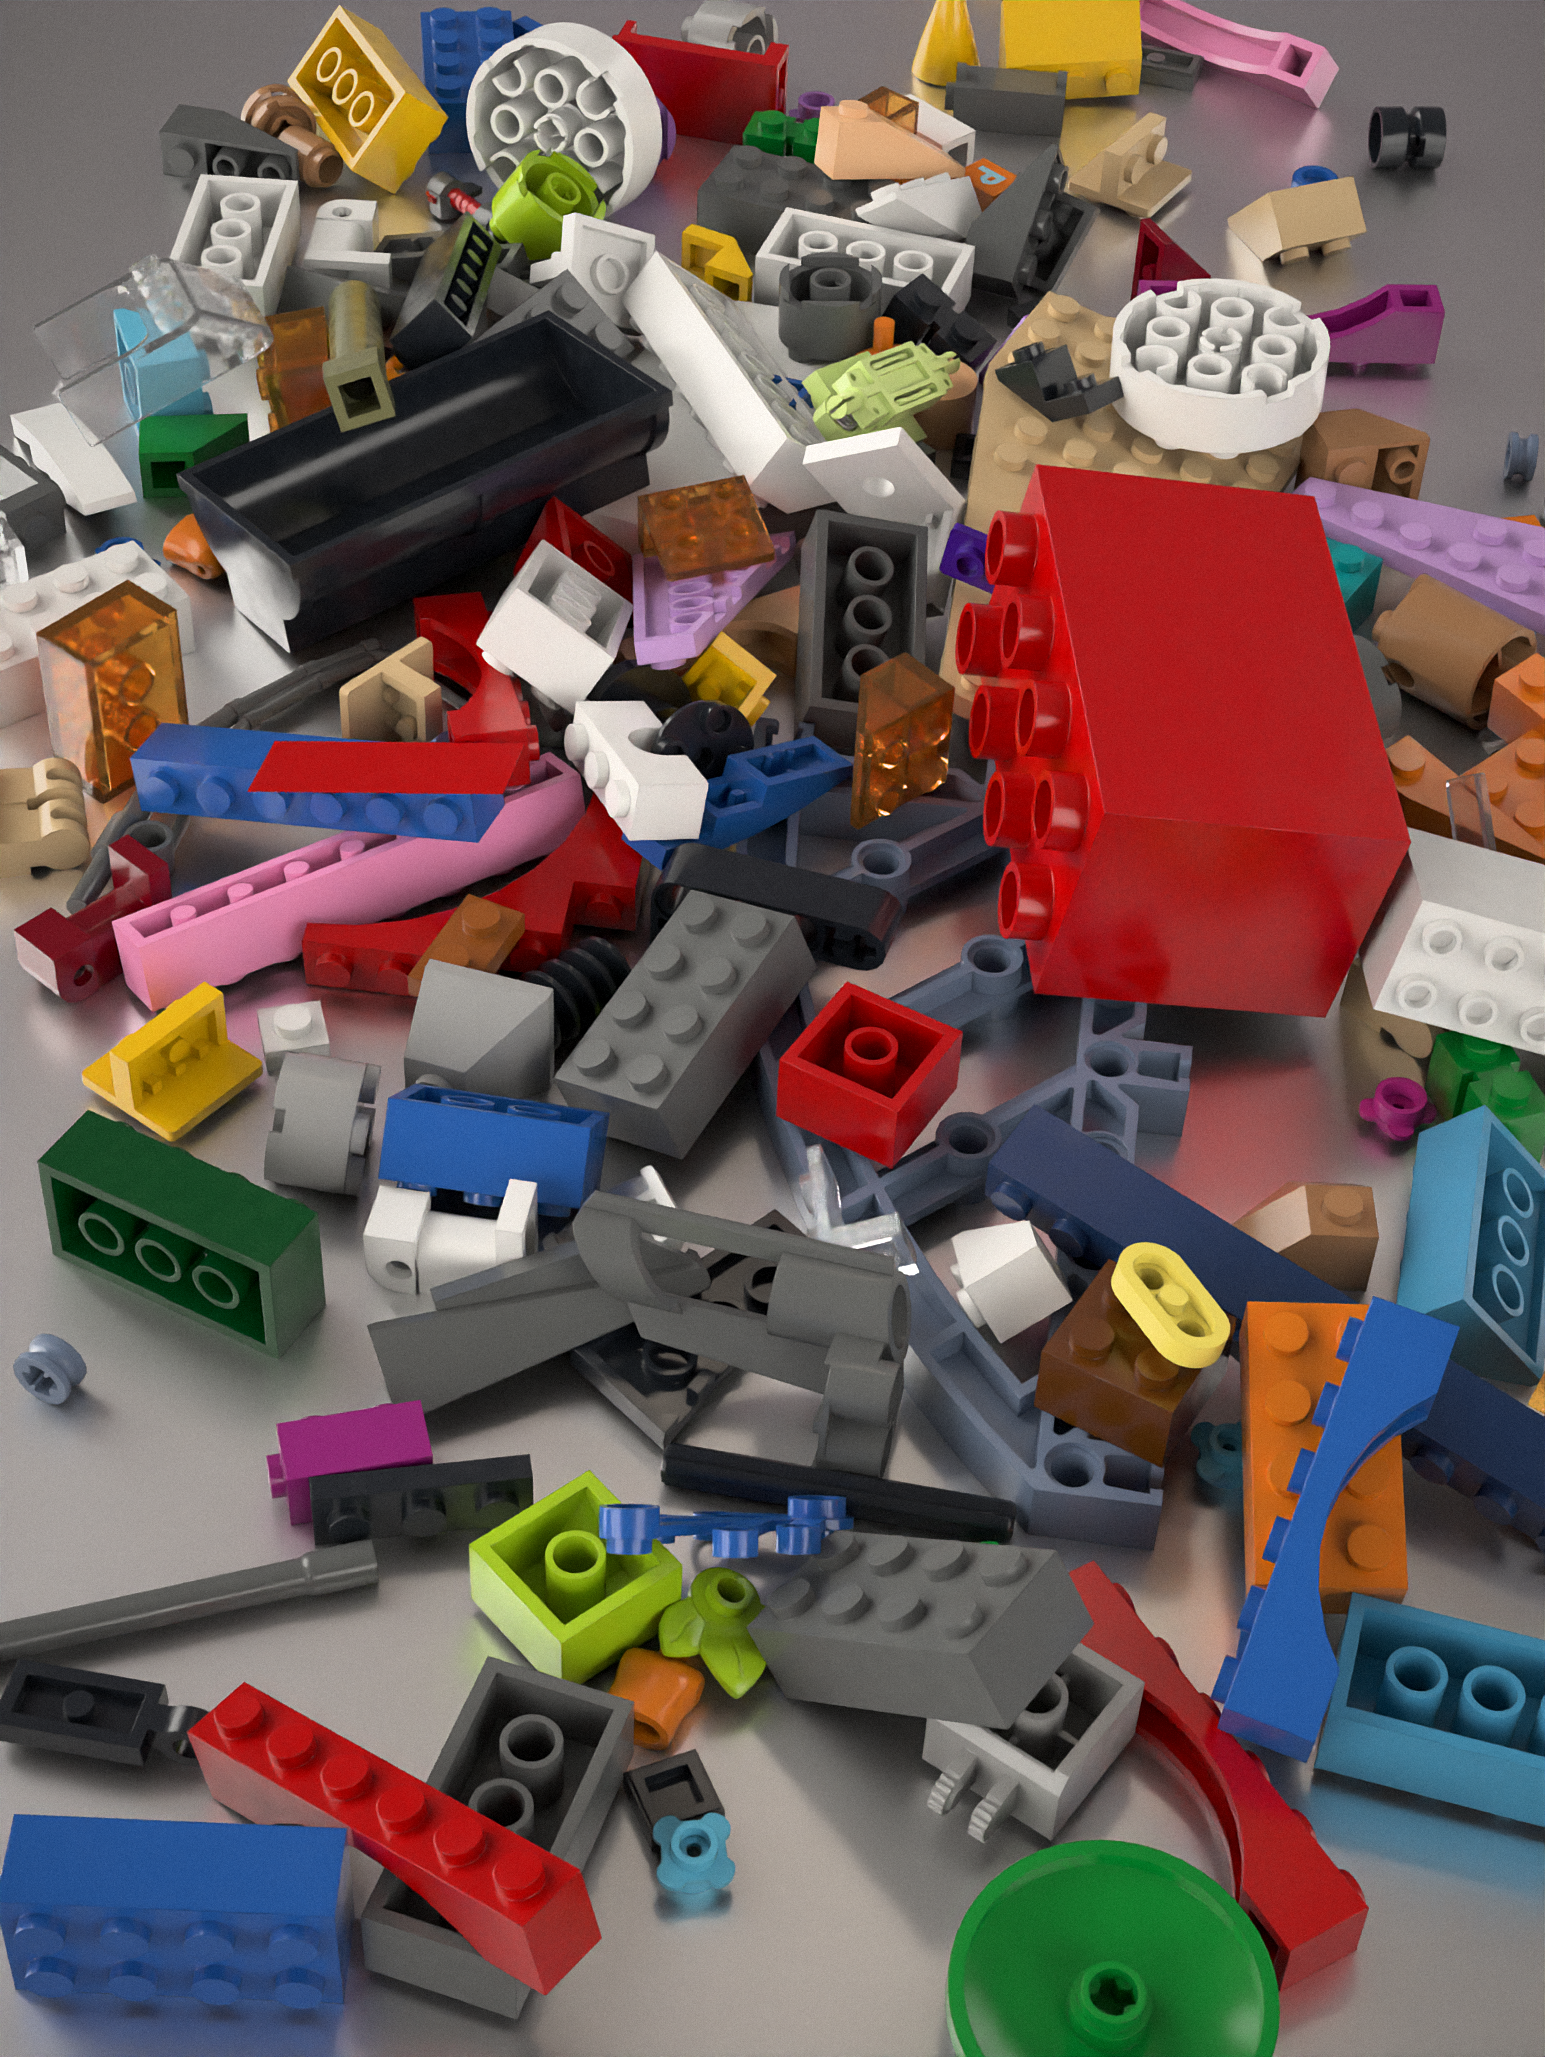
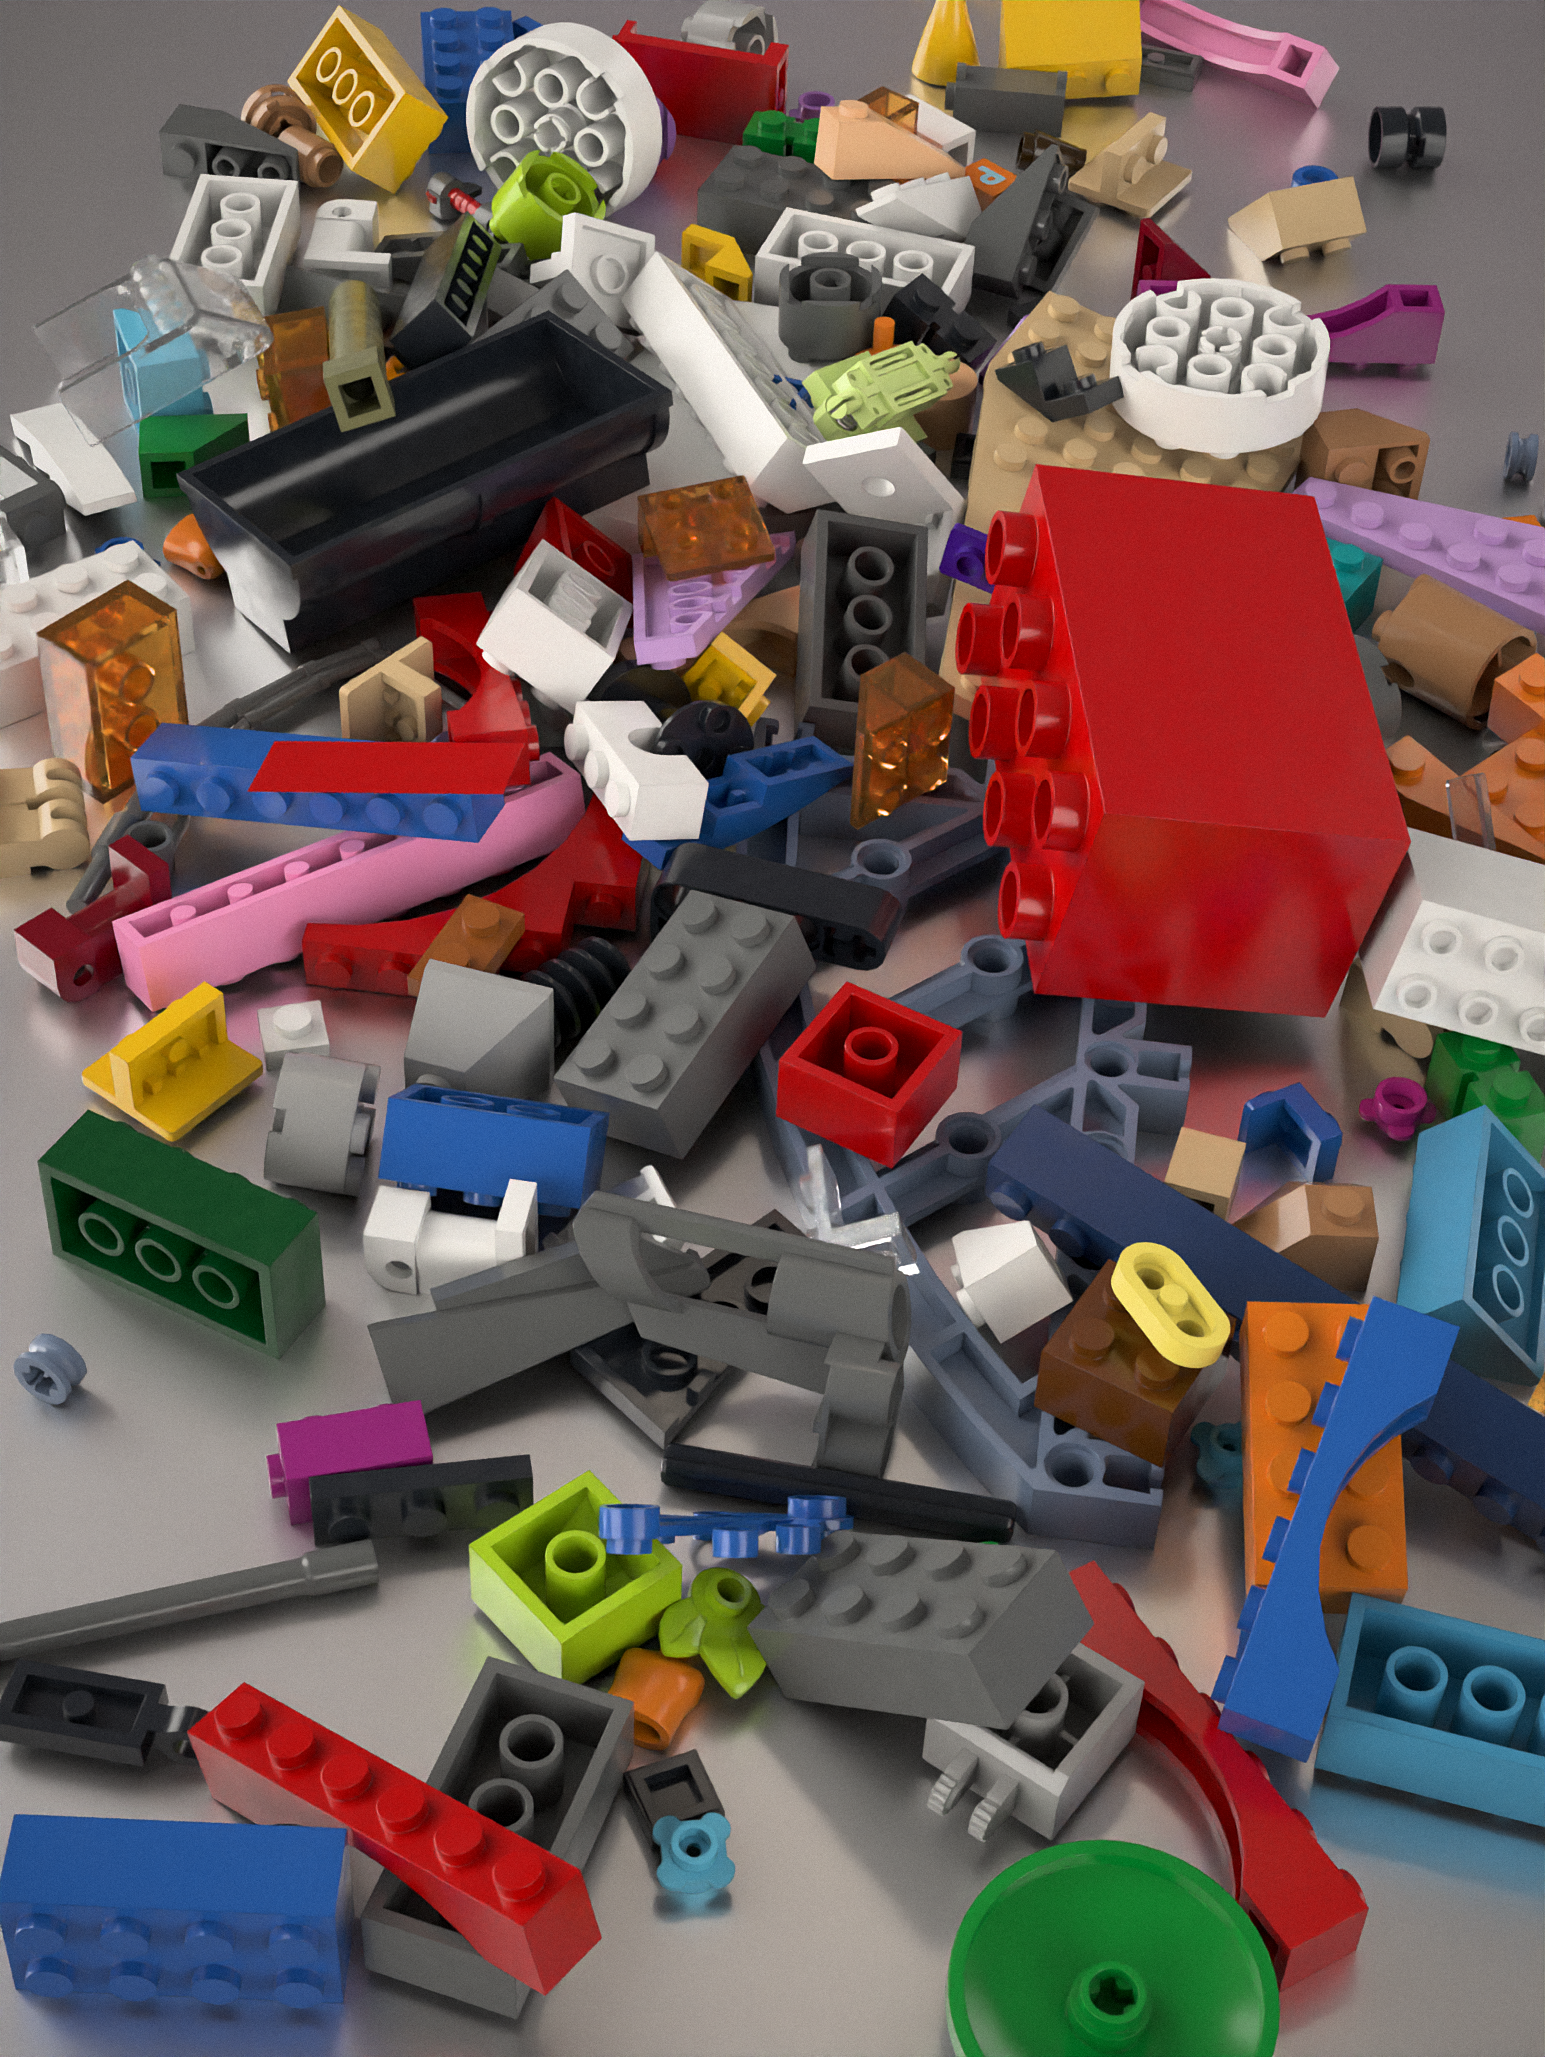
(1034, 144): none -> dark brown cone
(1206, 1169): none -> tan brick
(1297, 1127): none -> blue bracket

